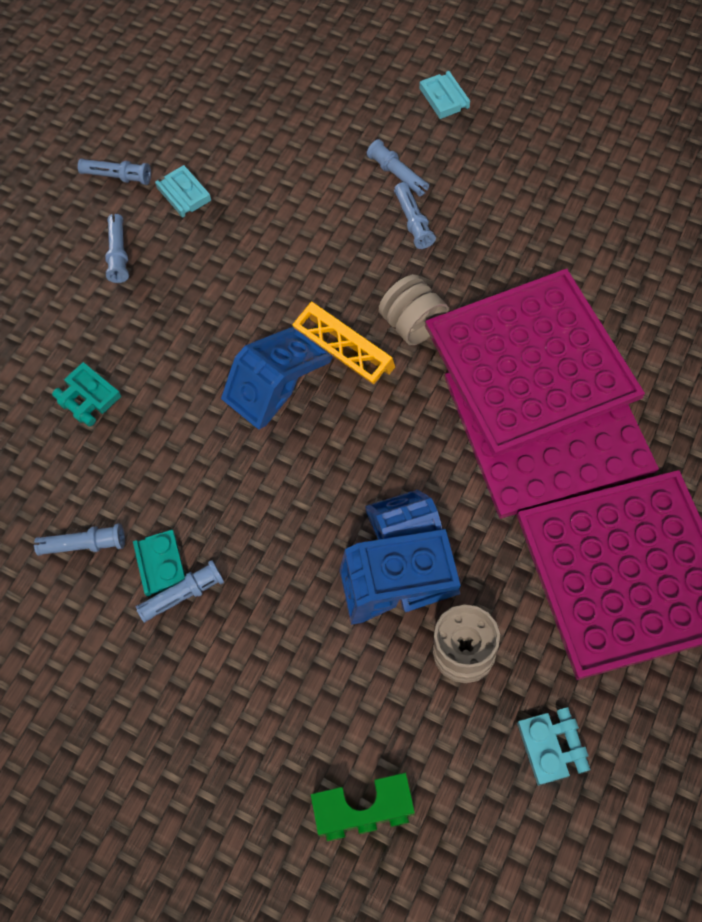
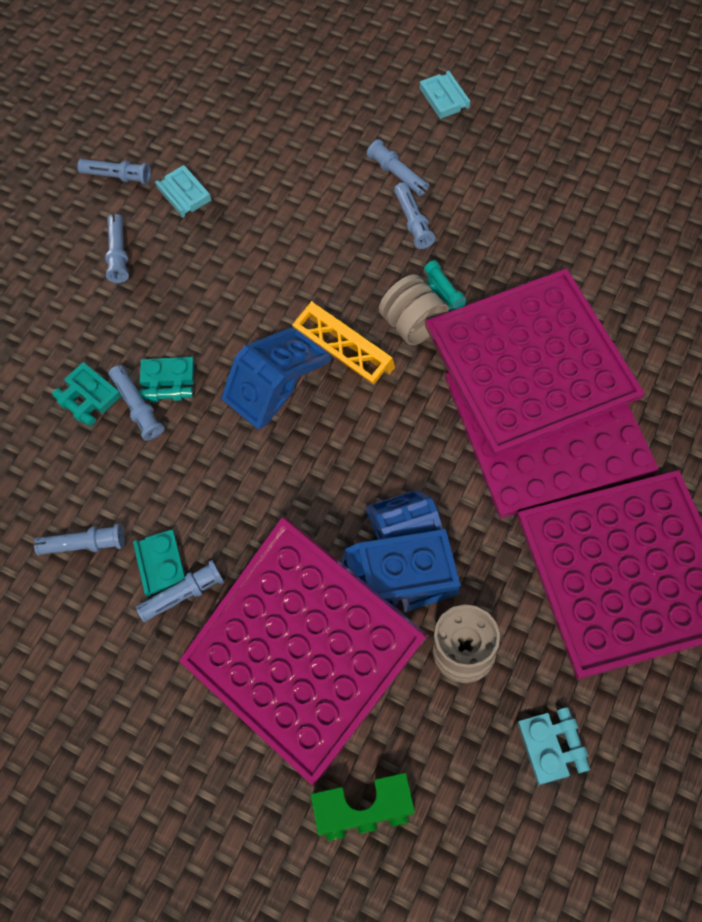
(140, 411): none -> medium blue pin
(167, 372): none -> teal plate
(302, 649): none -> magenta plate
(442, 287): none -> teal plate

